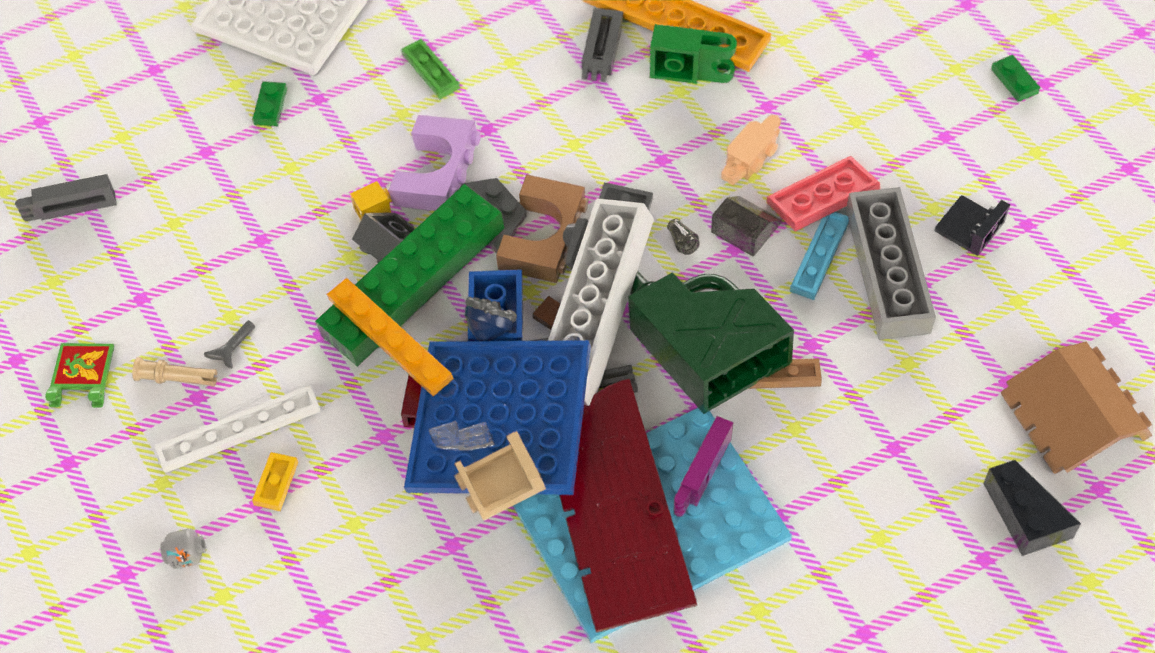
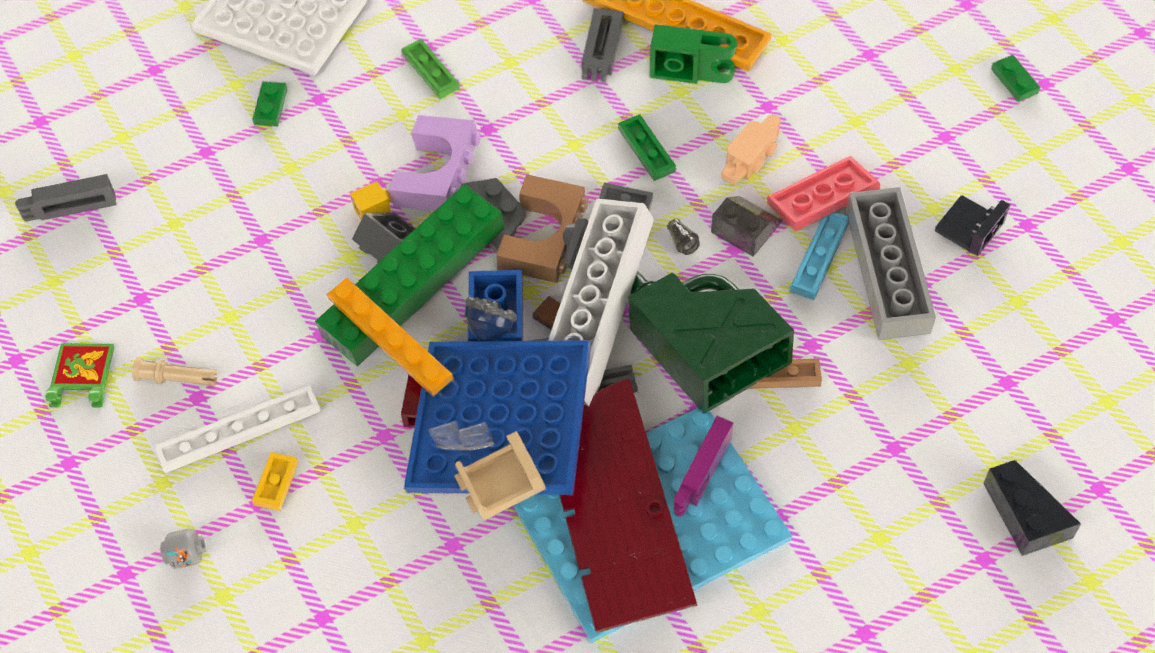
(225, 352): dark grey piece -> none
(647, 147): none -> green plate
(1073, 406): medium nougat hinge -> none

